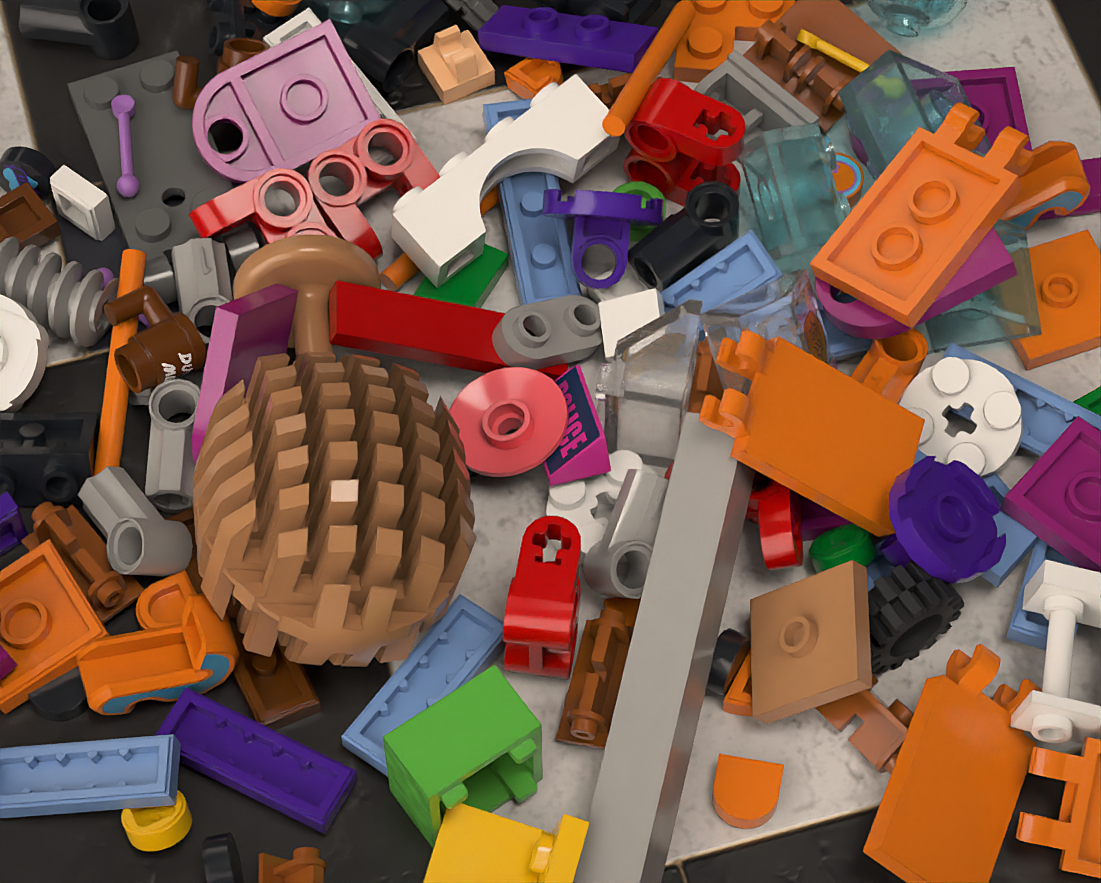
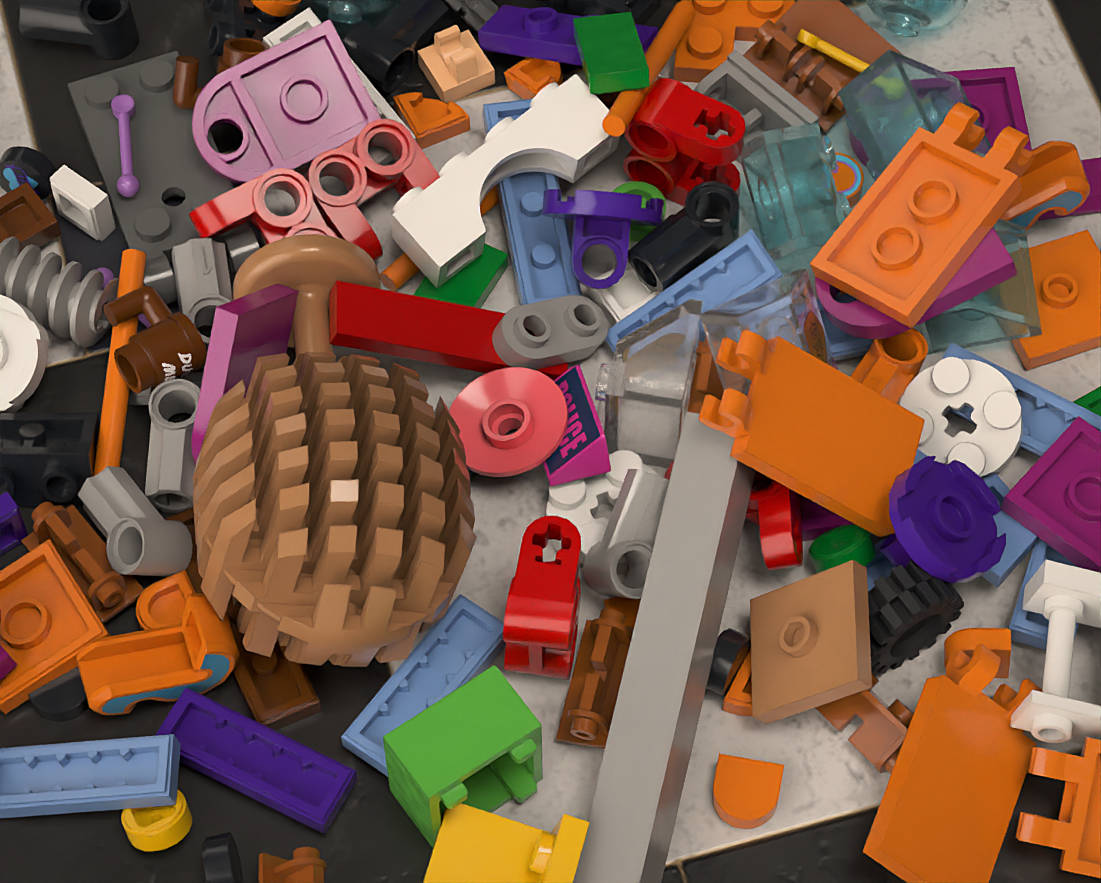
(430, 118): none -> orange tile
(611, 53): none -> green tile
(627, 314): white tile -> none
(995, 639): none -> orange tile

